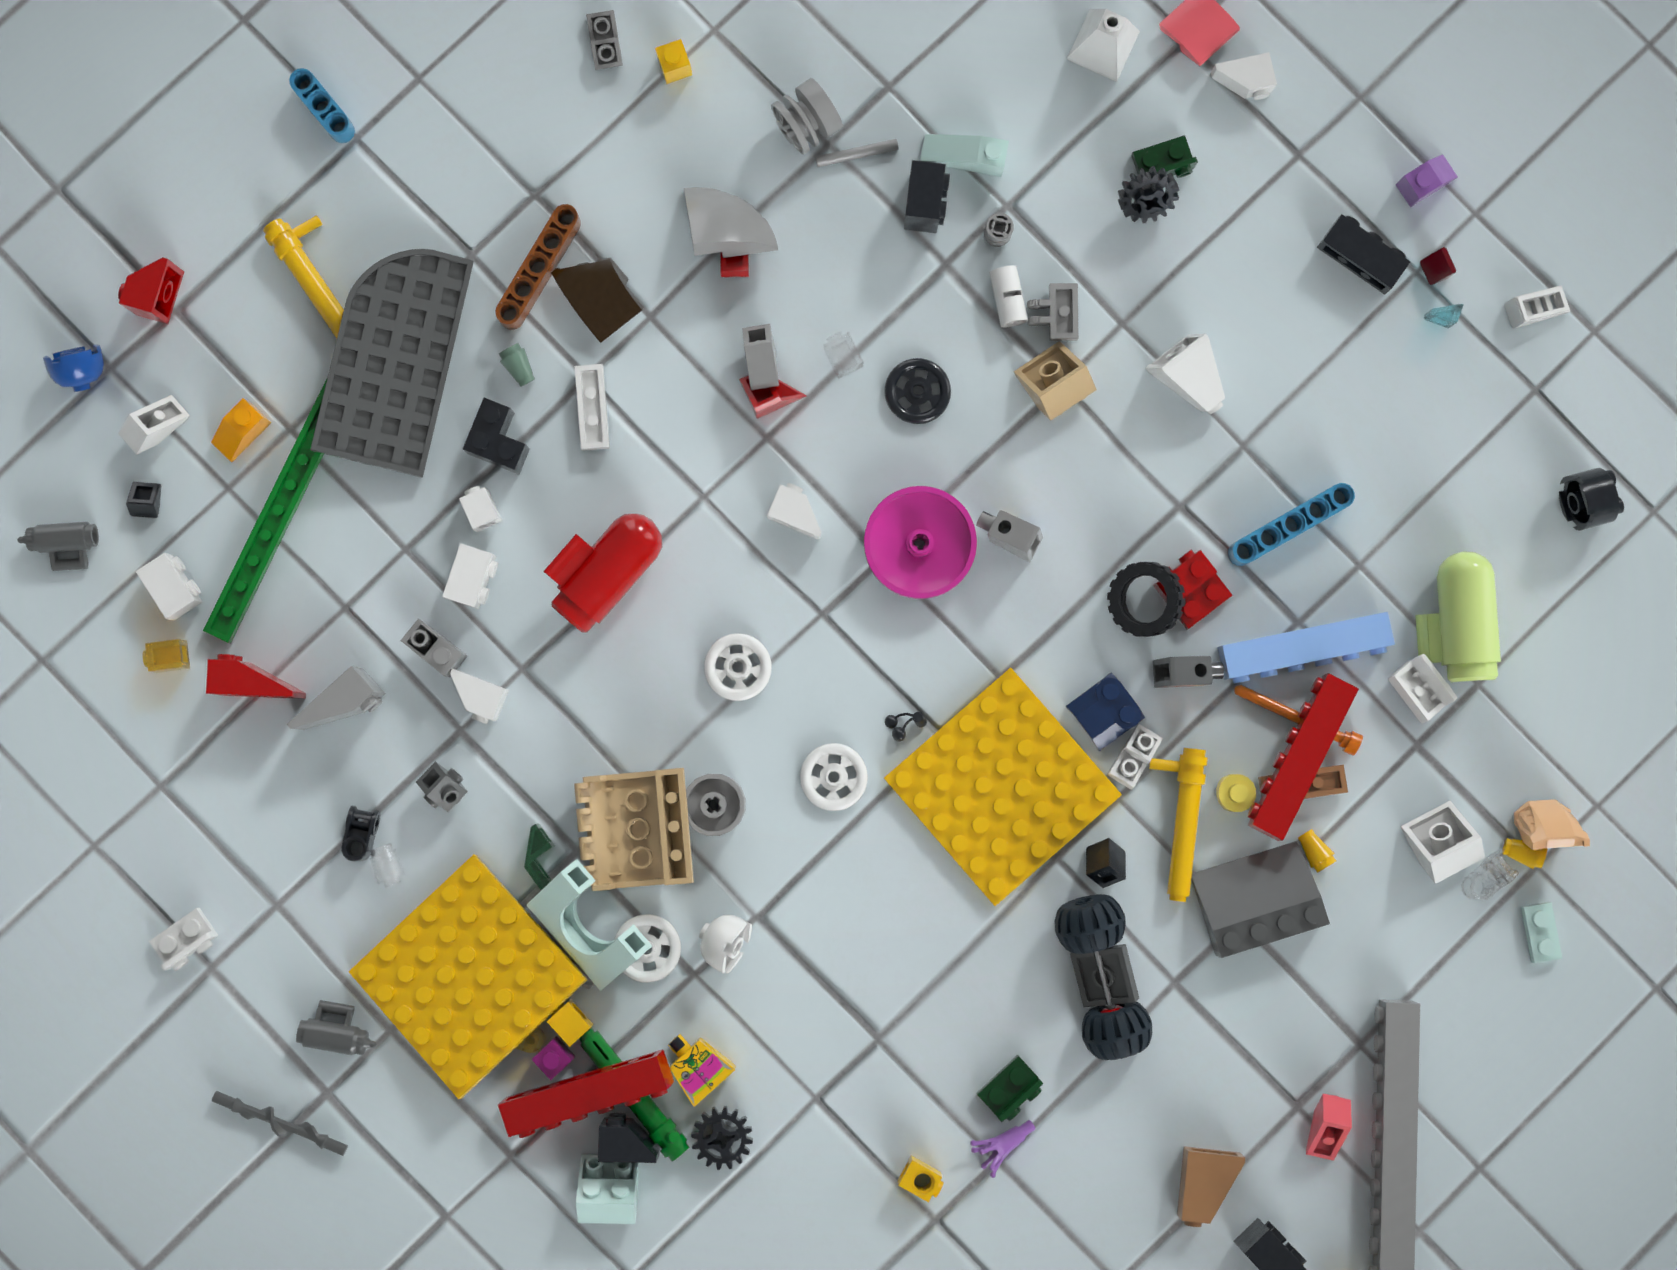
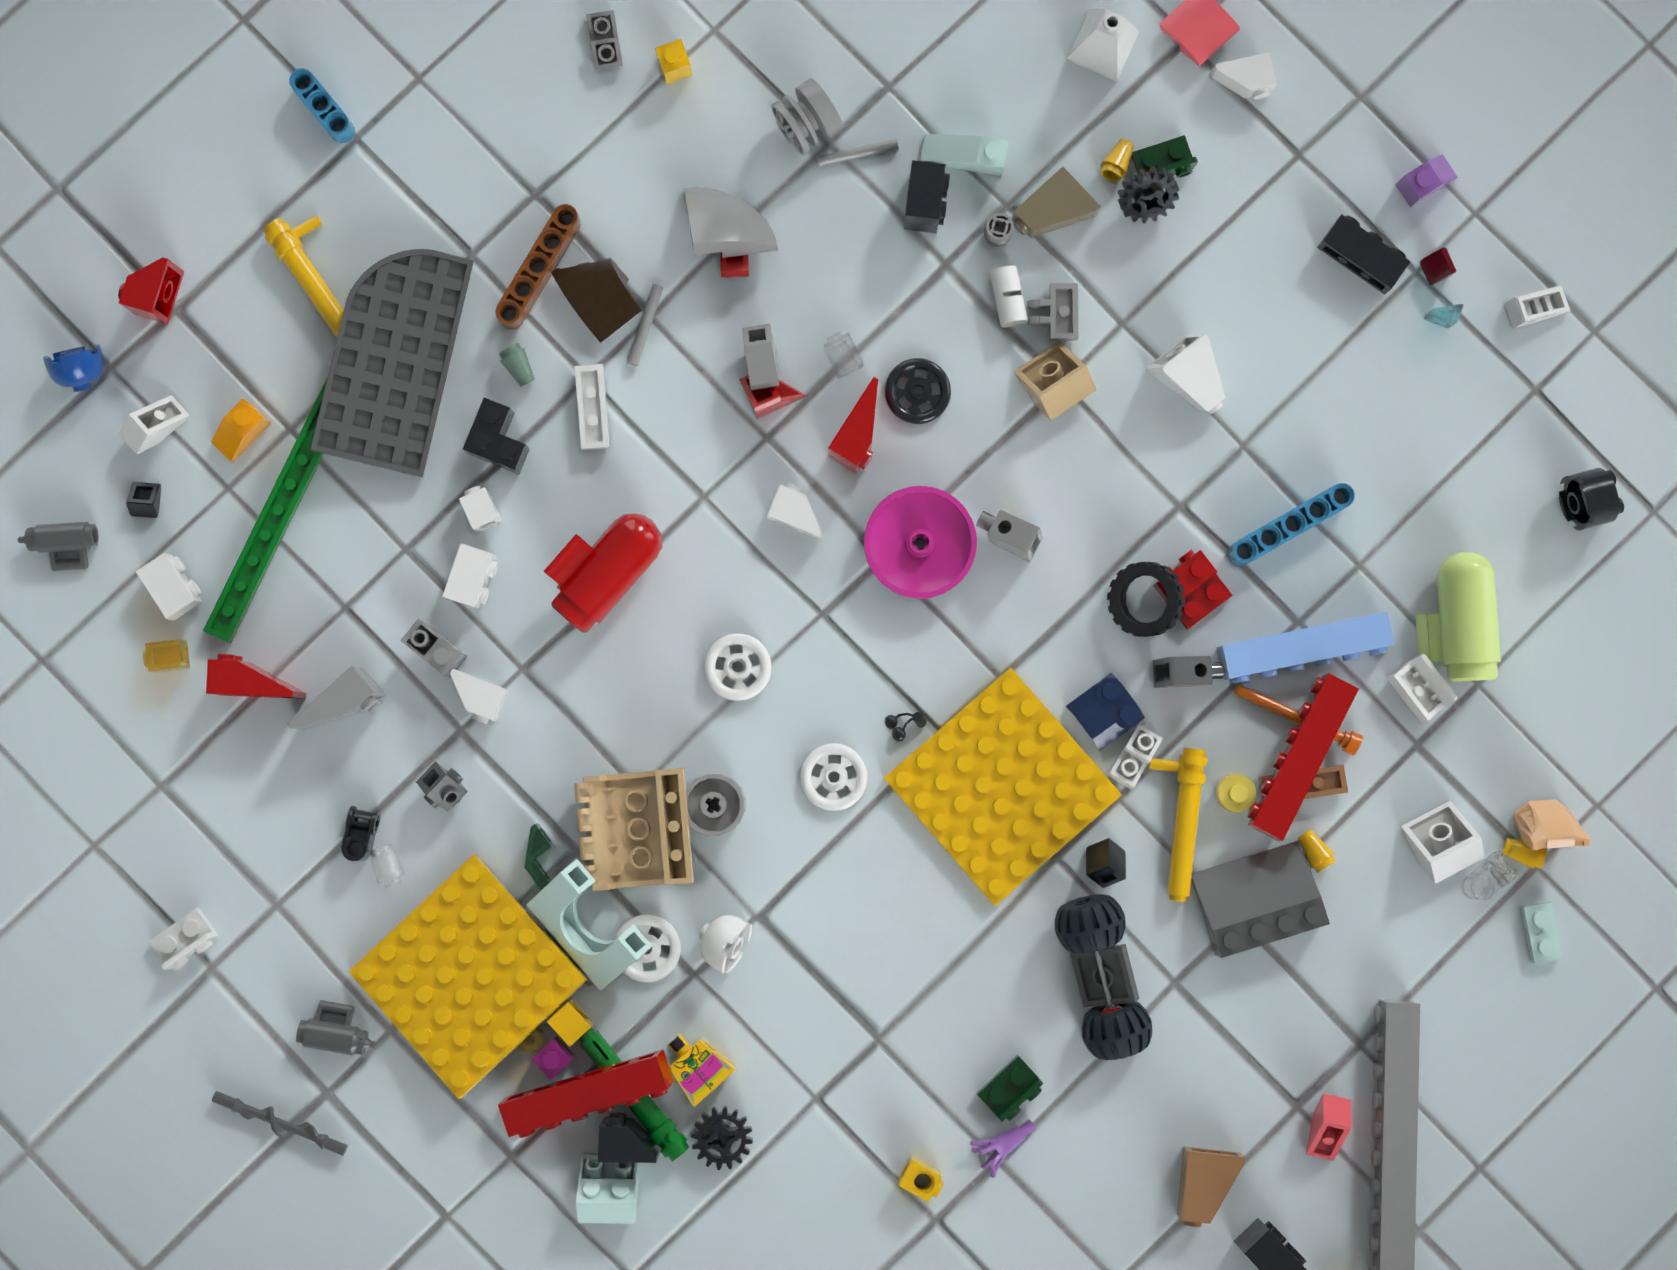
(645, 325): none -> light grey bar
(854, 439): none -> red slope
(1054, 206): none -> dark tan slope
(1117, 161): none -> yellow cone

